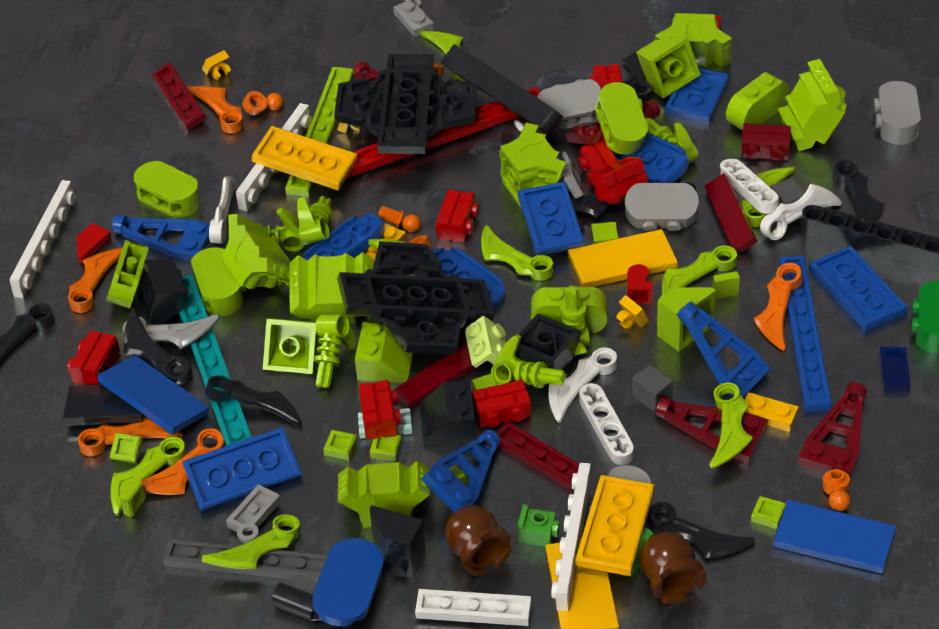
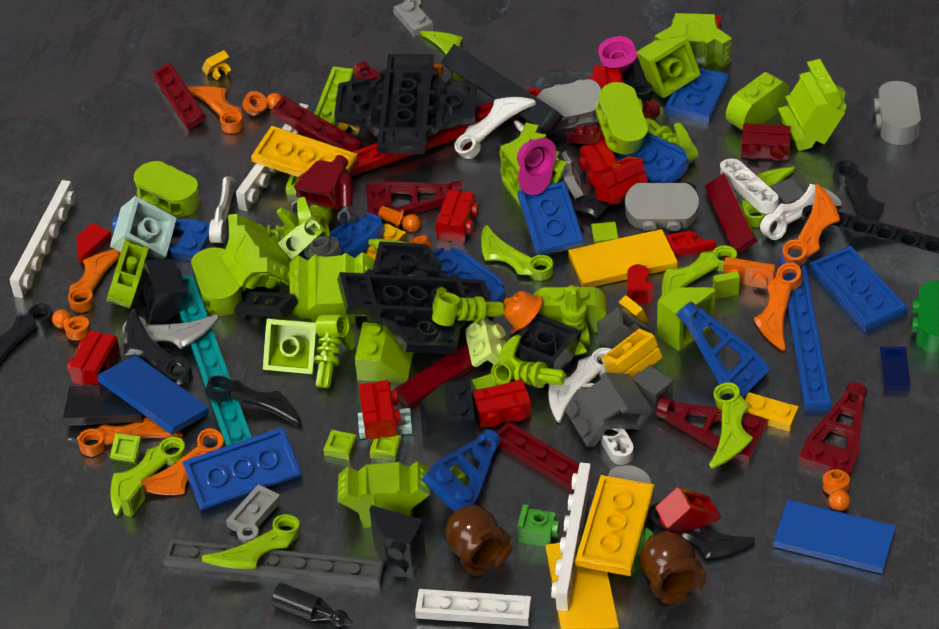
(75, 327): none -> orange plate
(144, 225): none -> light aqua slope
(266, 304): none -> black plate
(301, 237): none -> lime leg
(313, 125): none -> dark red tile
(323, 247): none -> dark grey plate
(327, 186): none -> dark red torso
(348, 581): blue tile -> none
(380, 195): none -> dark red plate
(450, 307): none -> lime piece
(501, 111): none -> white piece
(521, 309): none -> orange piece
(536, 165): none -> dark pink piece
(606, 405): none -> dark grey piece
(617, 53): none -> dark pink piece
(617, 327): none -> dark grey slope
(633, 354): none -> yellow brick
(686, 510): none -> red slope
(689, 243): none -> red tile
(750, 272): none -> orange plate
(768, 512): lime tile -> none
(822, 215): none -> orange piece

